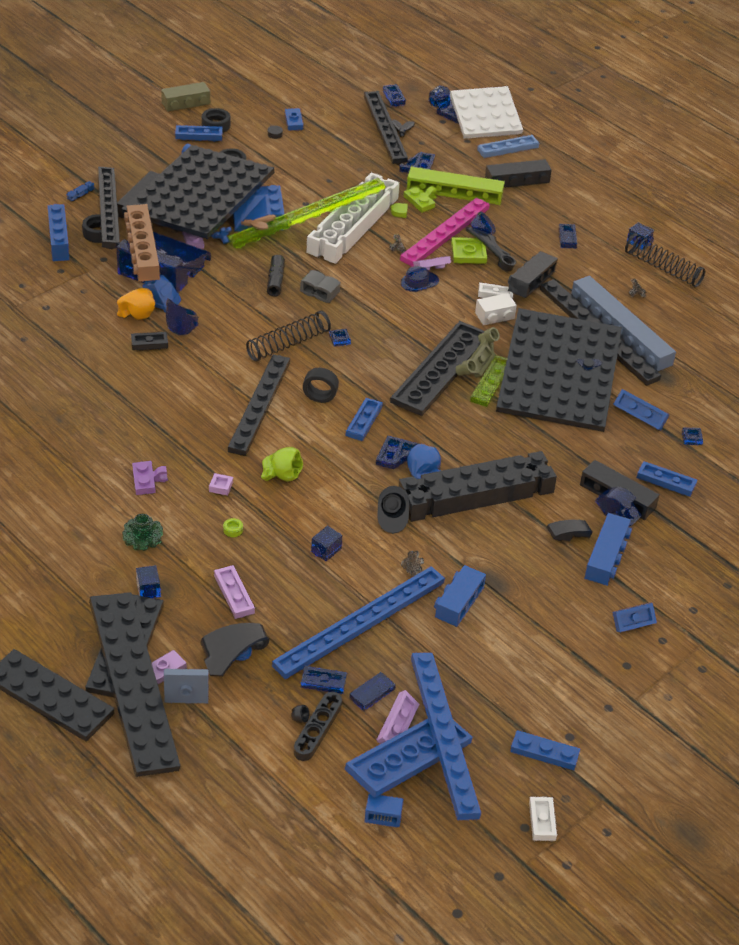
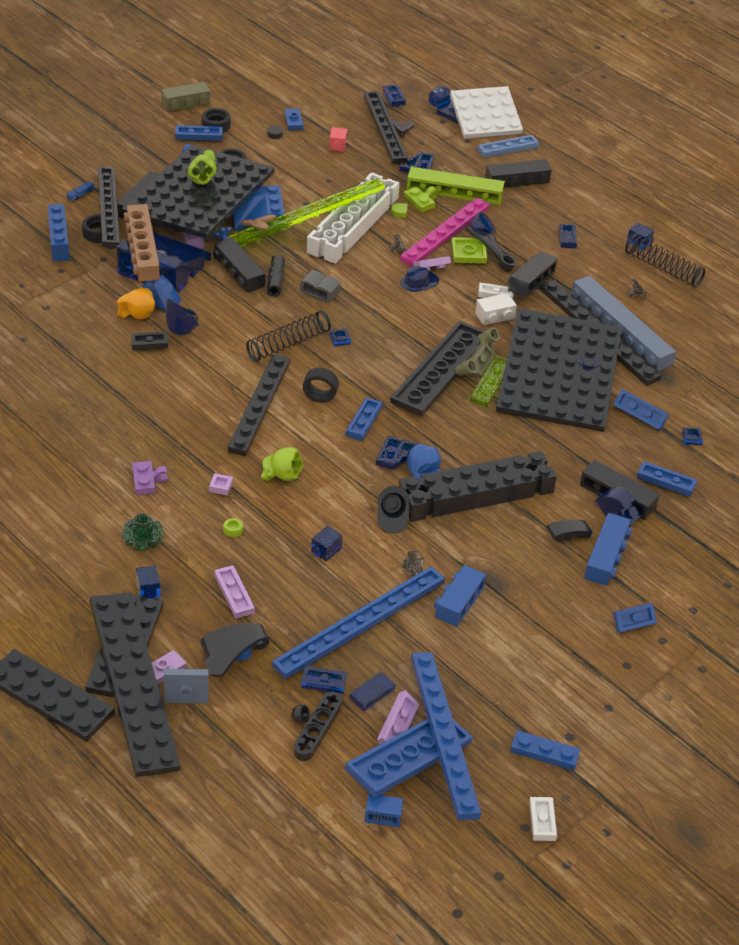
(202, 168): none -> lime piece
(239, 265): none -> black brick
(338, 139): none -> coral brick

